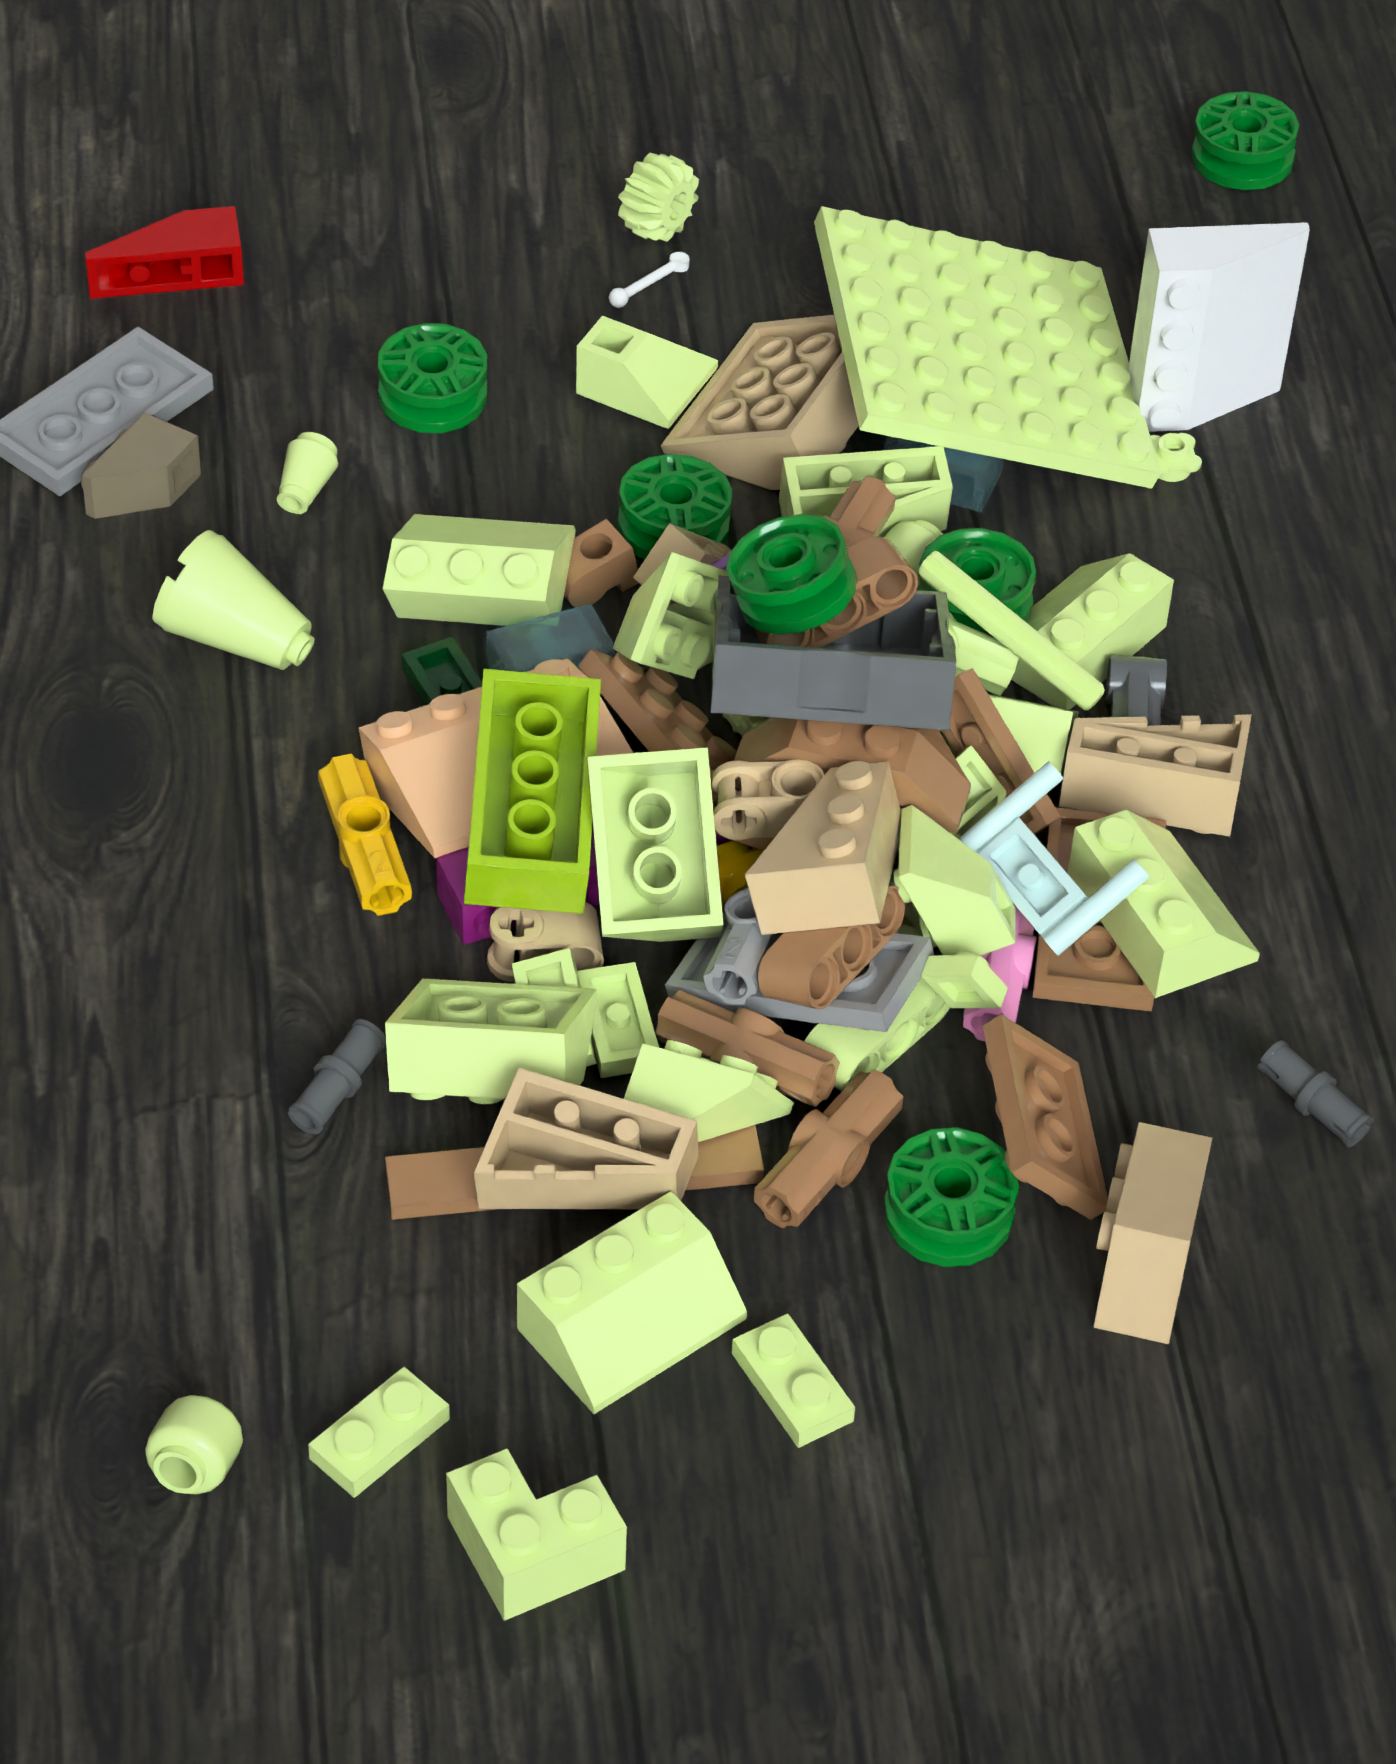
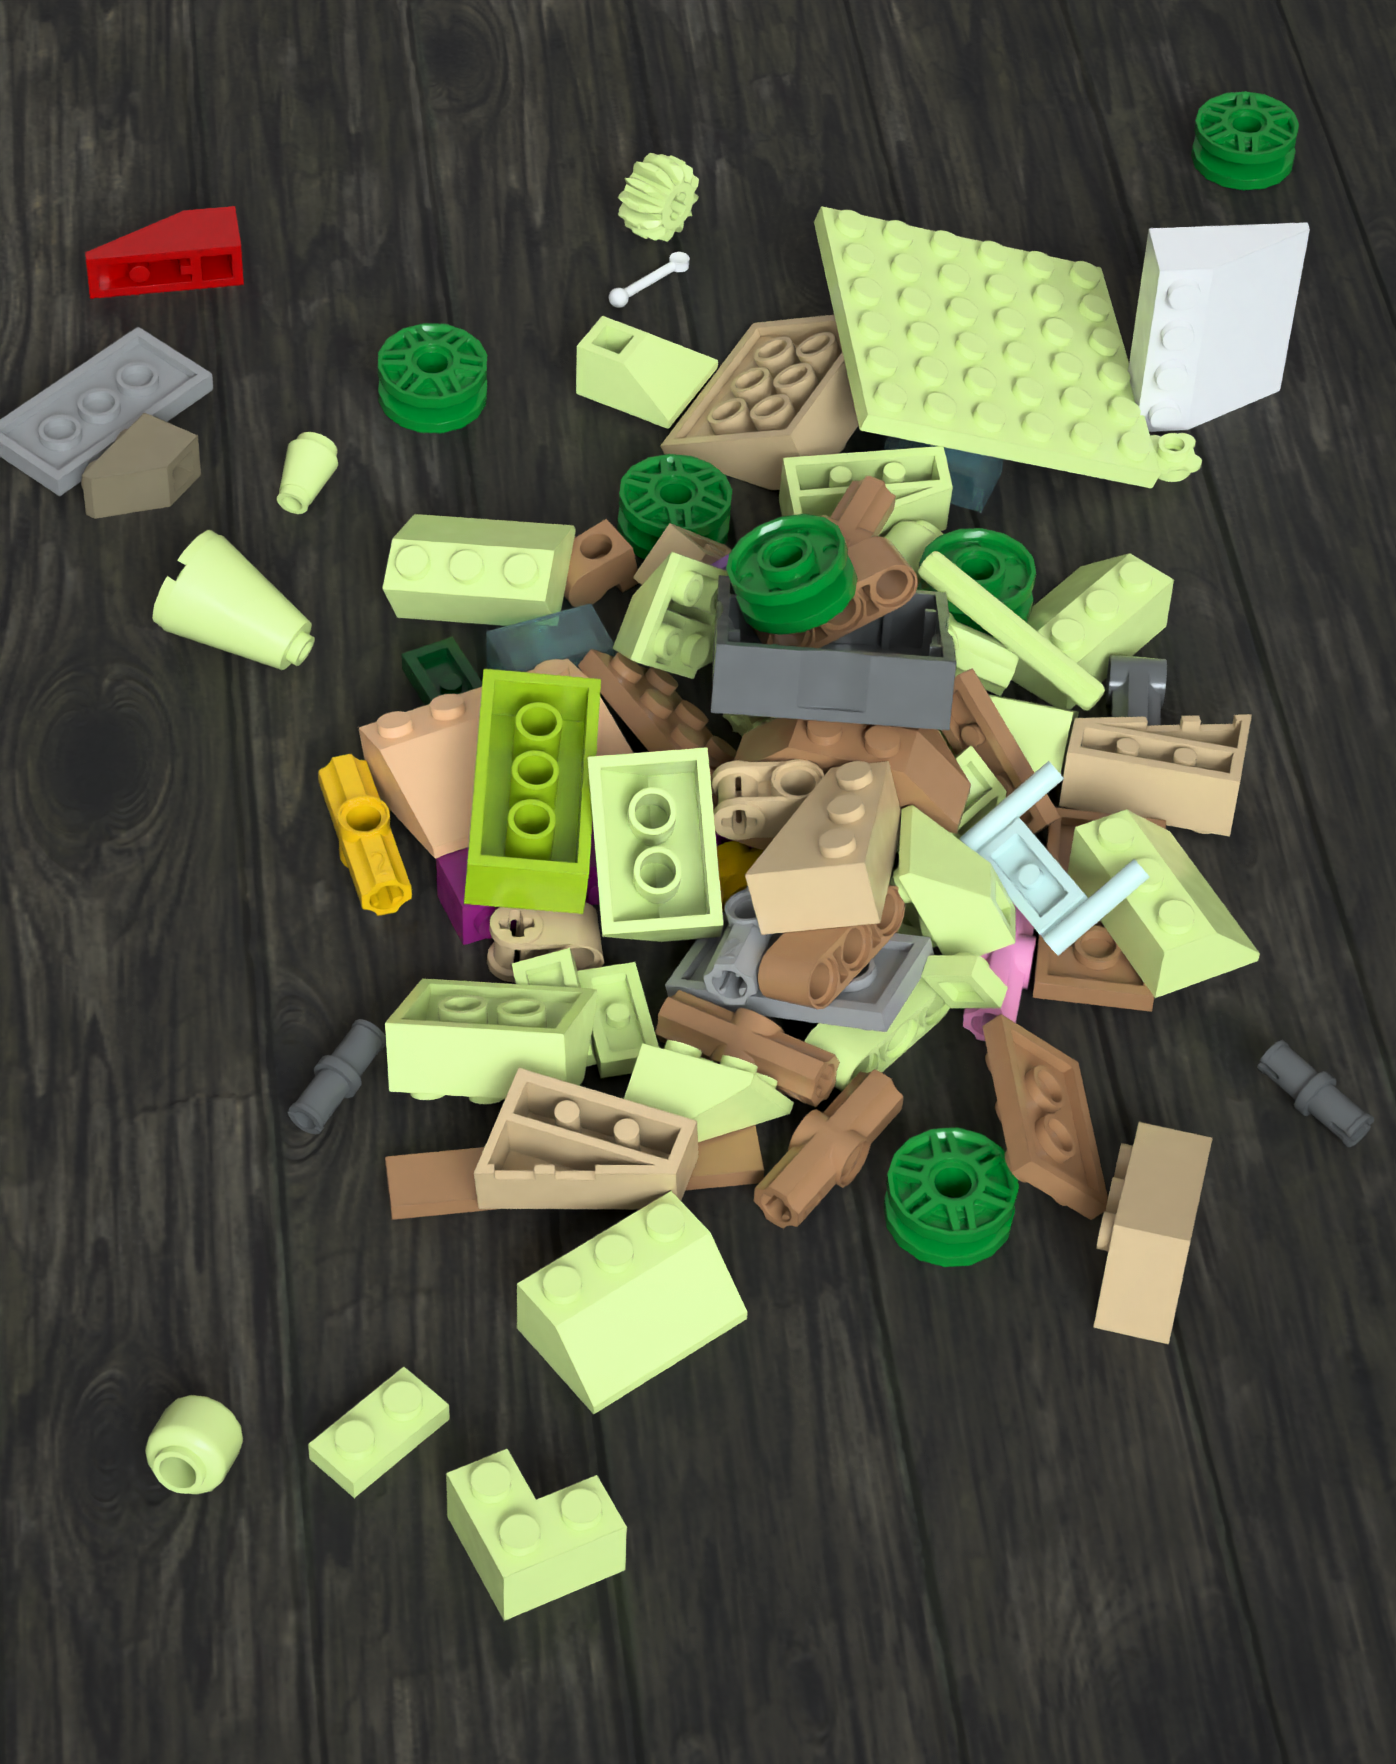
(793, 1380): yellowish green plate -> none

